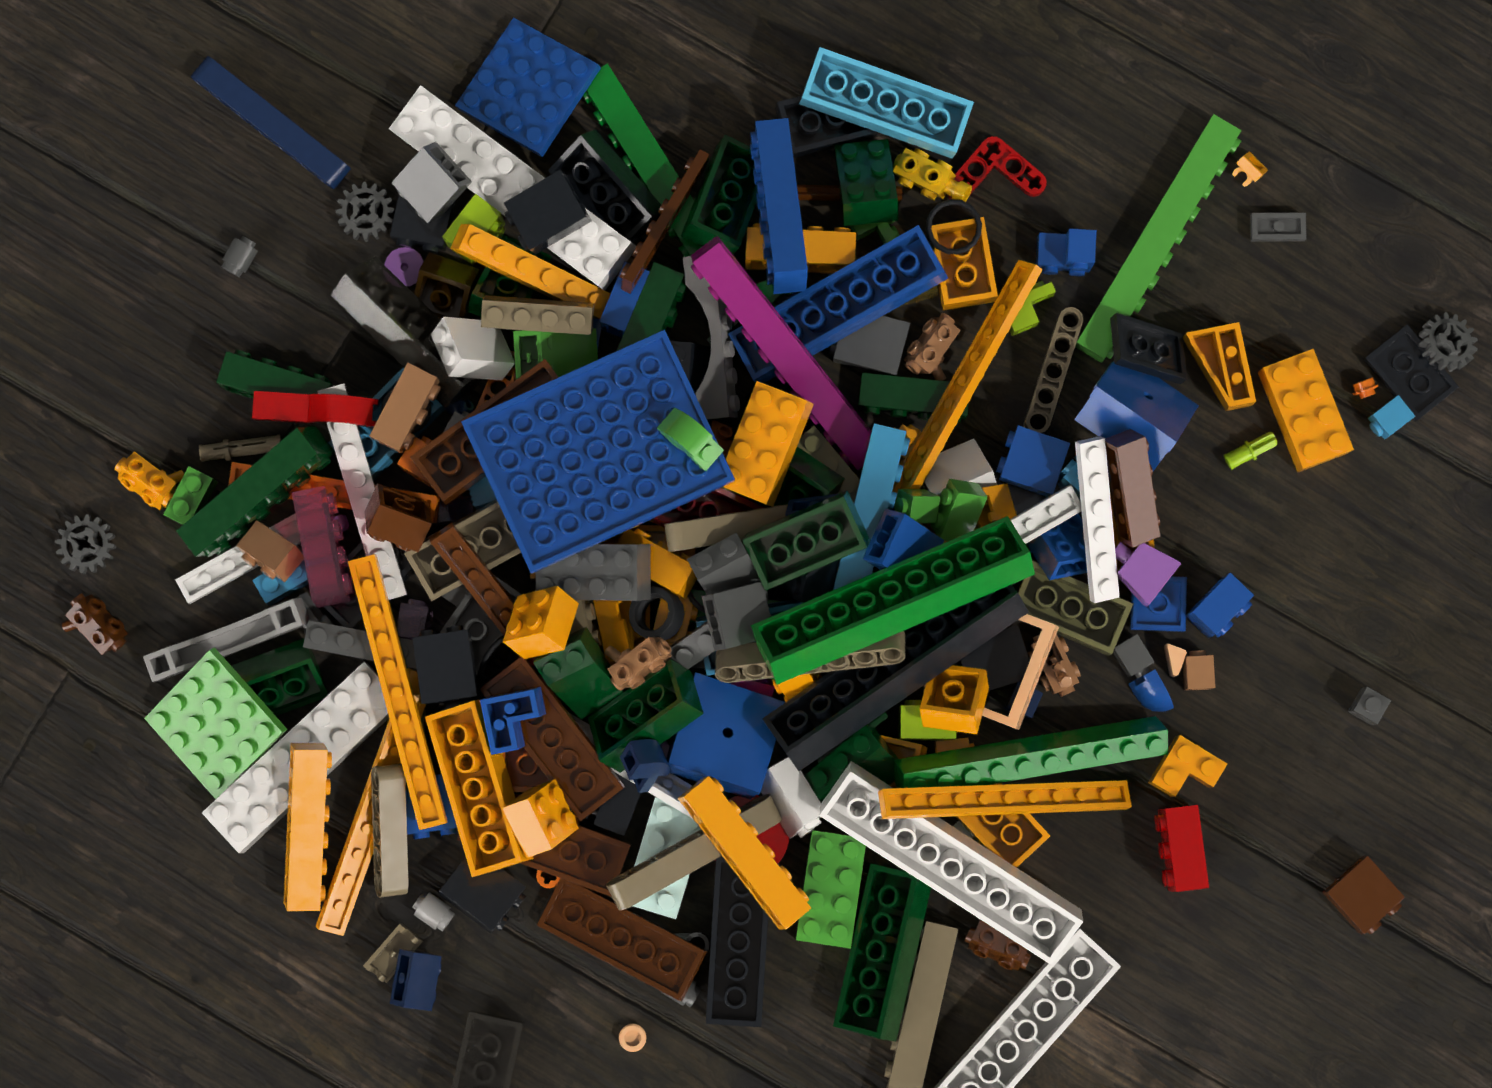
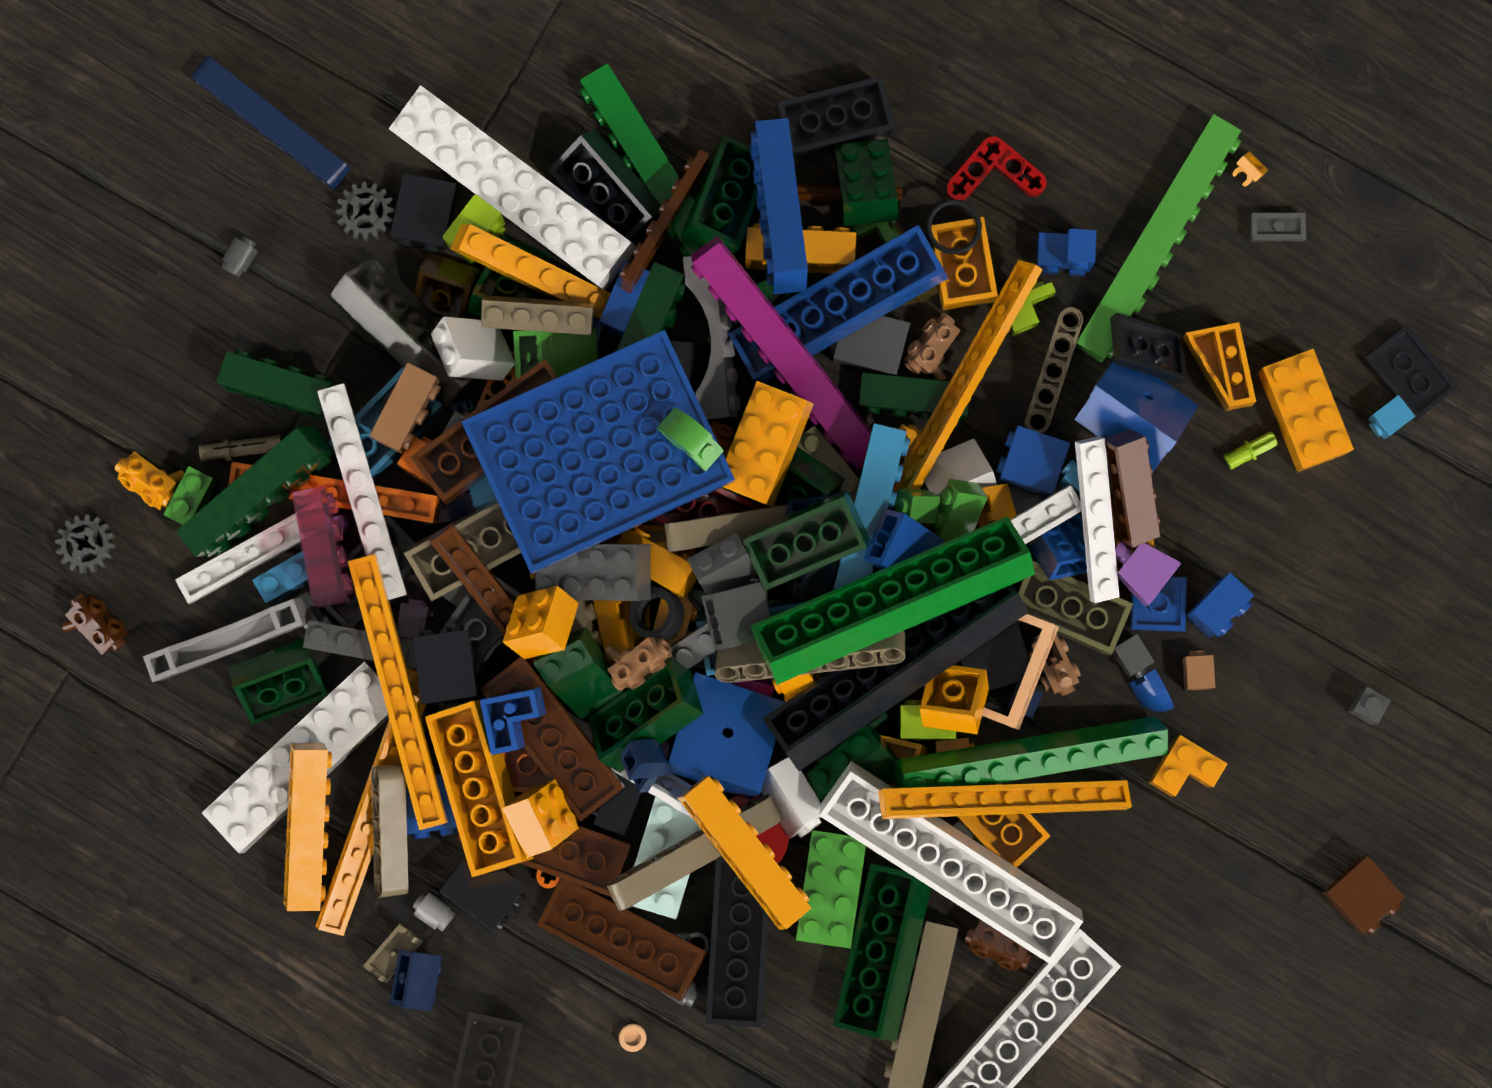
(215, 723): plate -> none
(270, 551): medium nougat brick -> none
(313, 408): red piece -> none
(397, 518): reddish brown brick -> none
(404, 265): medium lavender piece -> none
(431, 182): brick -> none
(528, 87): blue plate -> none
(546, 212): black brick -> none
(886, 103): medium azure brick -> none
(922, 173): yellow brick -> none
(1175, 658): light nougat slope -> none
(1182, 848): red brick -> none
(1365, 388): orange plate -> none
(1447, 342): dark grey gear -> none

